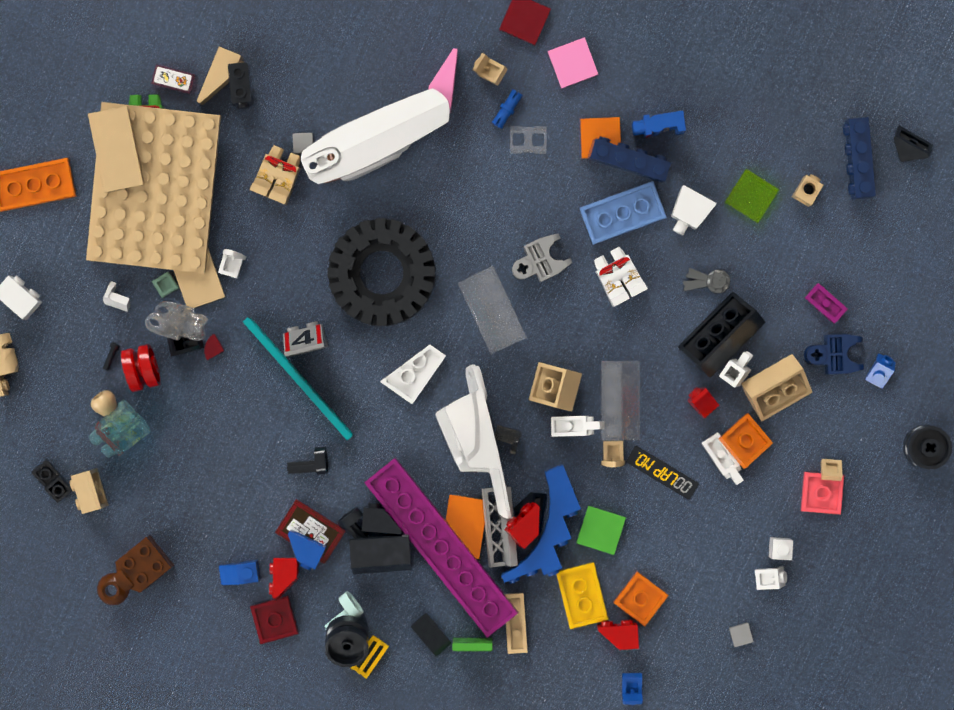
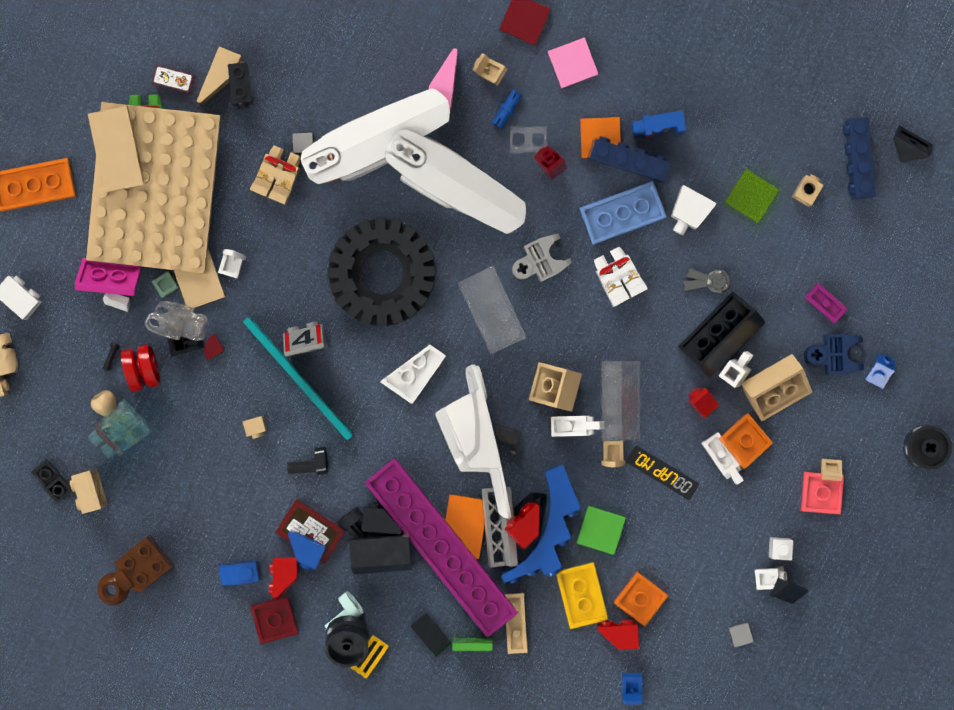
(107, 277): none -> dark pink plate
(255, 427): none -> tan plate
(454, 181): none -> white piece
(550, 162): none -> dark red slope
(787, 591): none -> black slope

